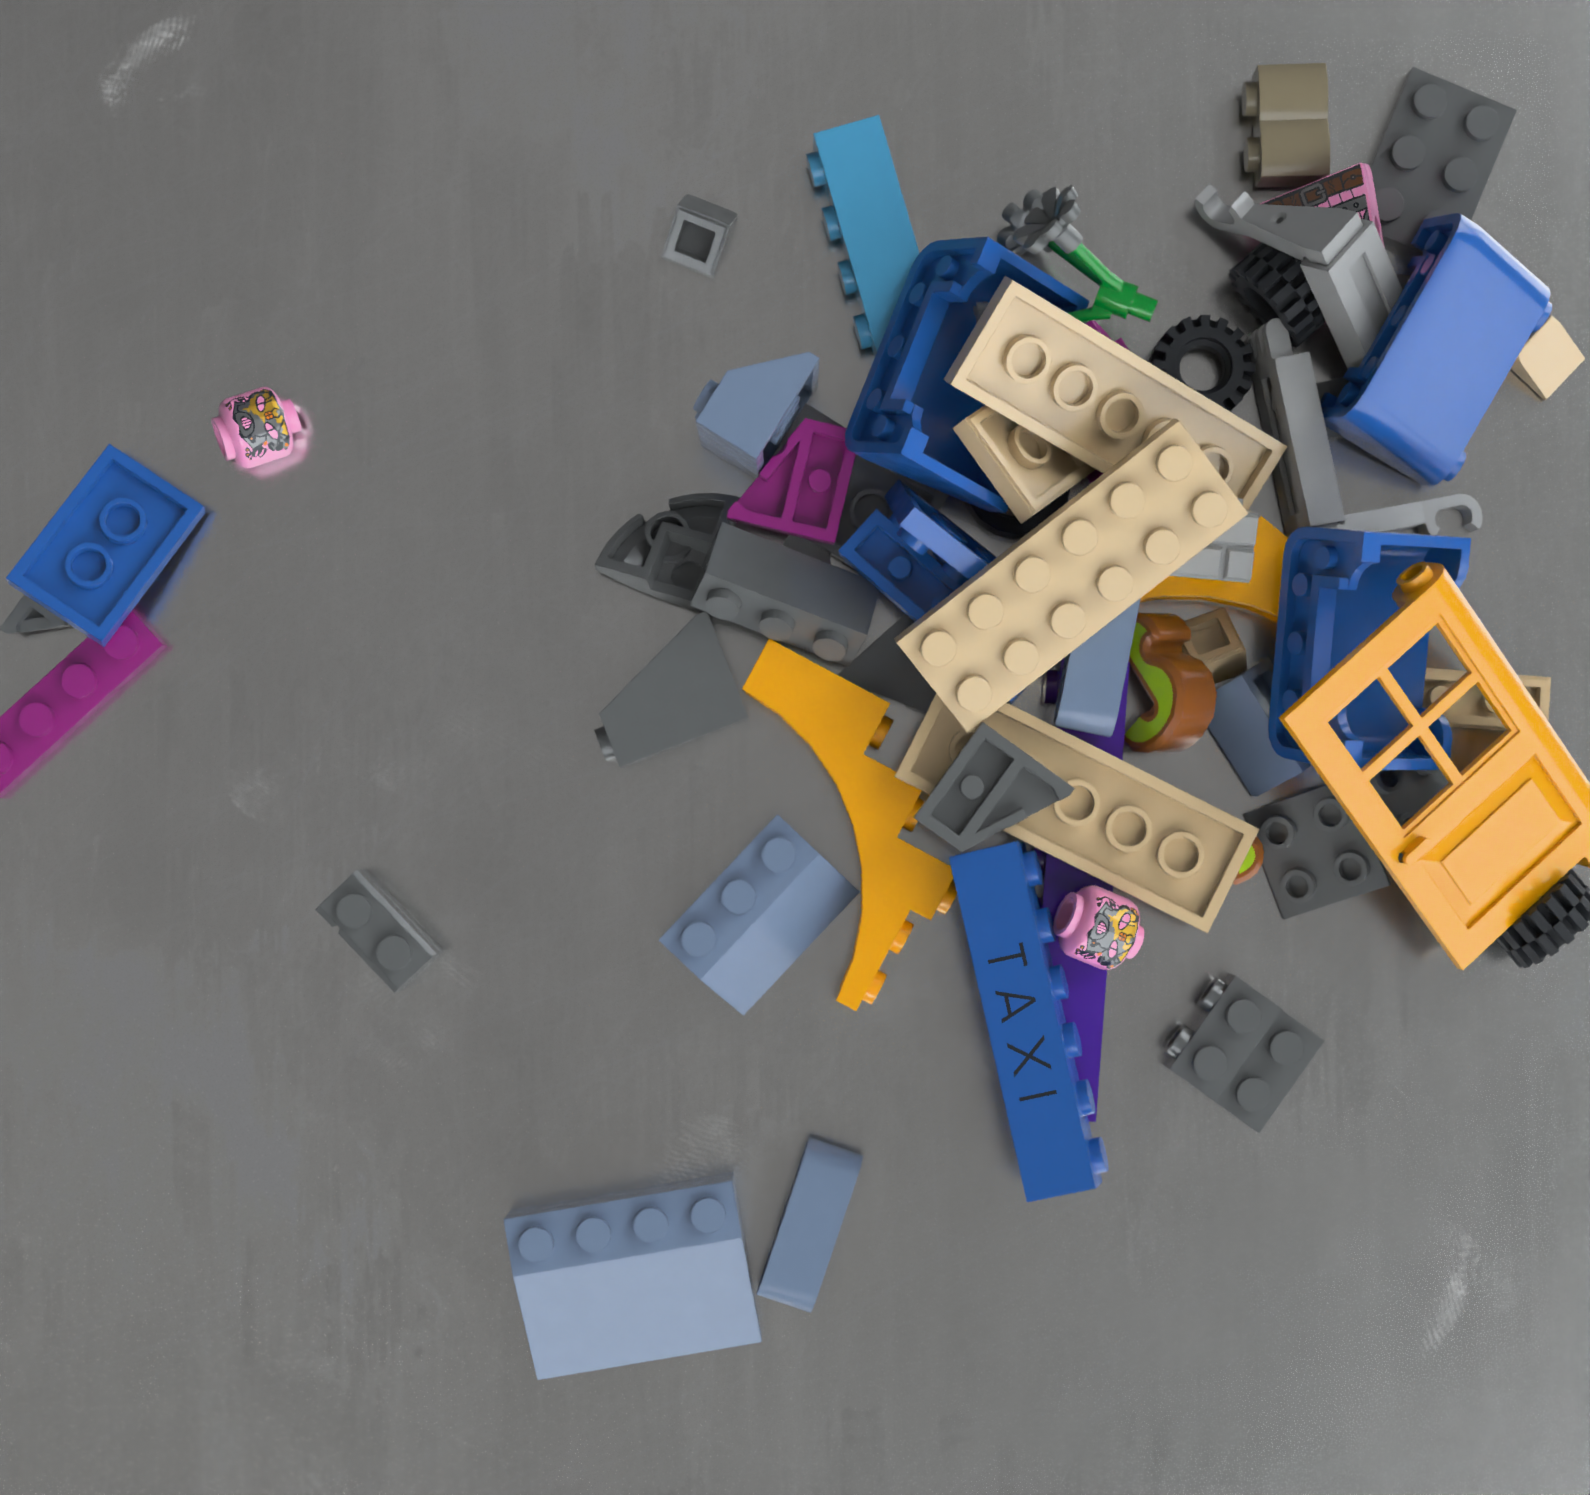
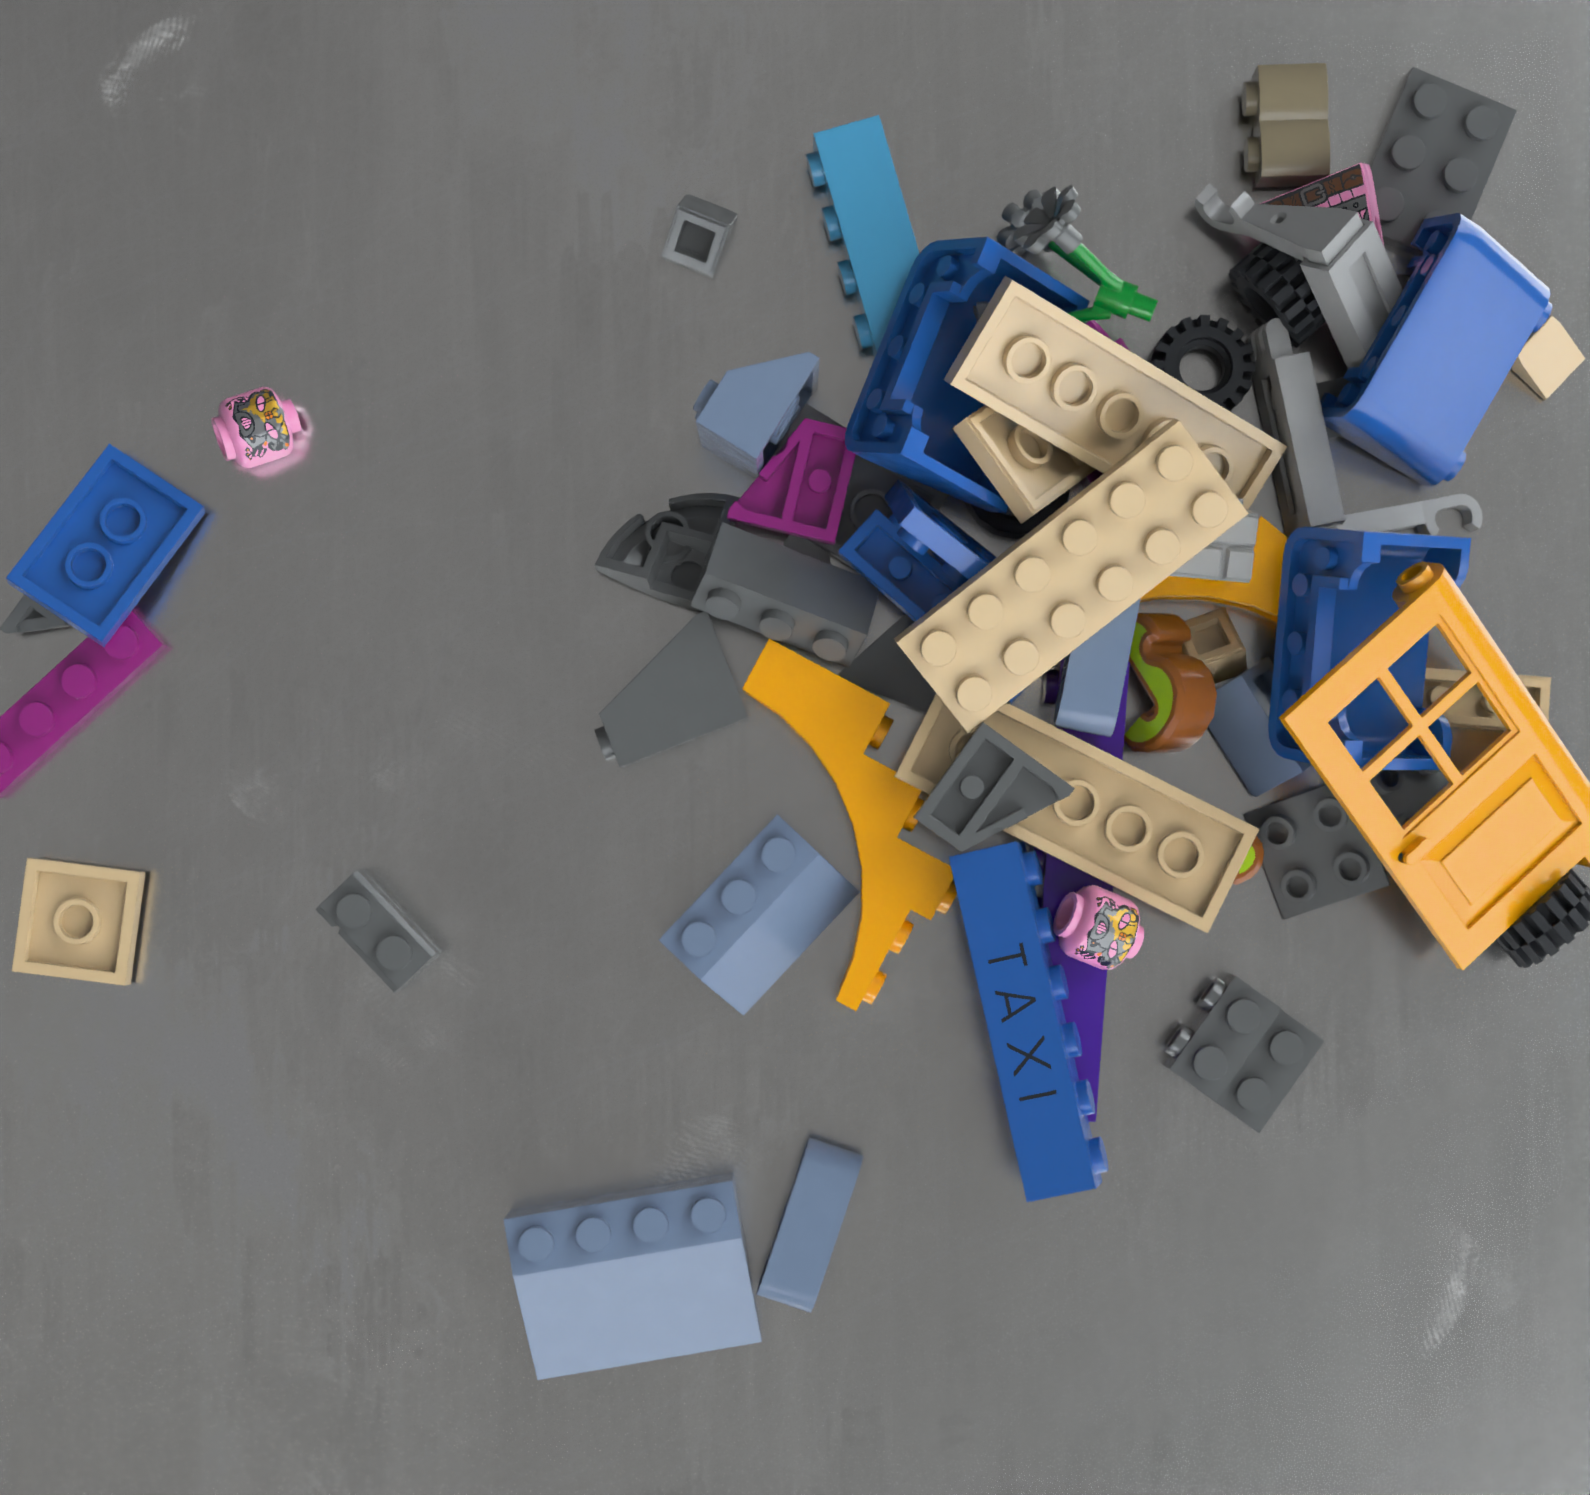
(78, 921): none -> tan plate

